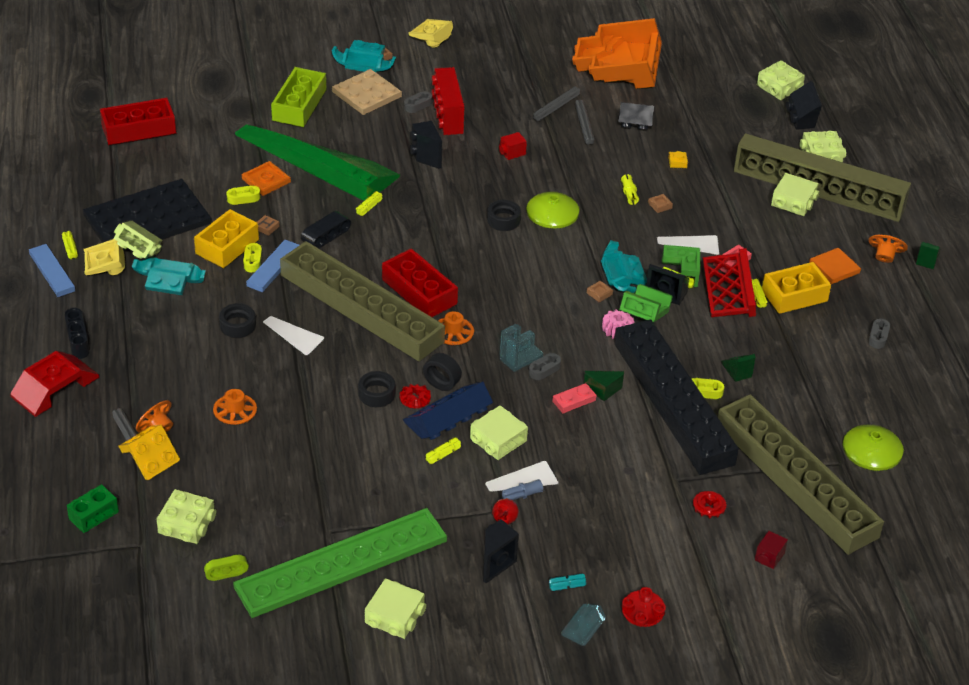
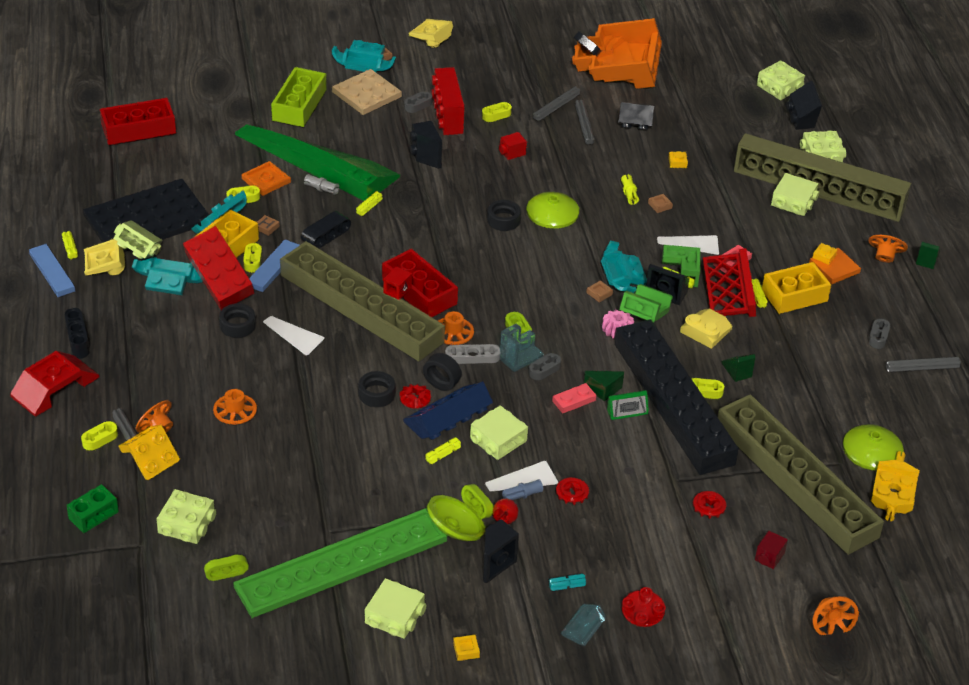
(99, 435): none -> neon yellow beam
(218, 268): none -> red brick
(232, 202): none -> teal plate
(321, 184): none -> light grey pin
(397, 283): none -> red brick
(455, 518): none -> lime dish
(466, 647): none -> yellow plate
(477, 500): none -> lime plate
(487, 349): none -> light grey beam
(496, 112): none -> neon yellow beam
(515, 317): none -> lime plate
(580, 489): none -> red gear
(587, 44): none -> beam
(628, 405): none -> slope
(706, 327): none -> light yellow slope
(825, 253): none -> yellow plate
(834, 613): none -> orange wheel
(899, 476): none -> yellow plate
(922, 364): none -> dark grey axle

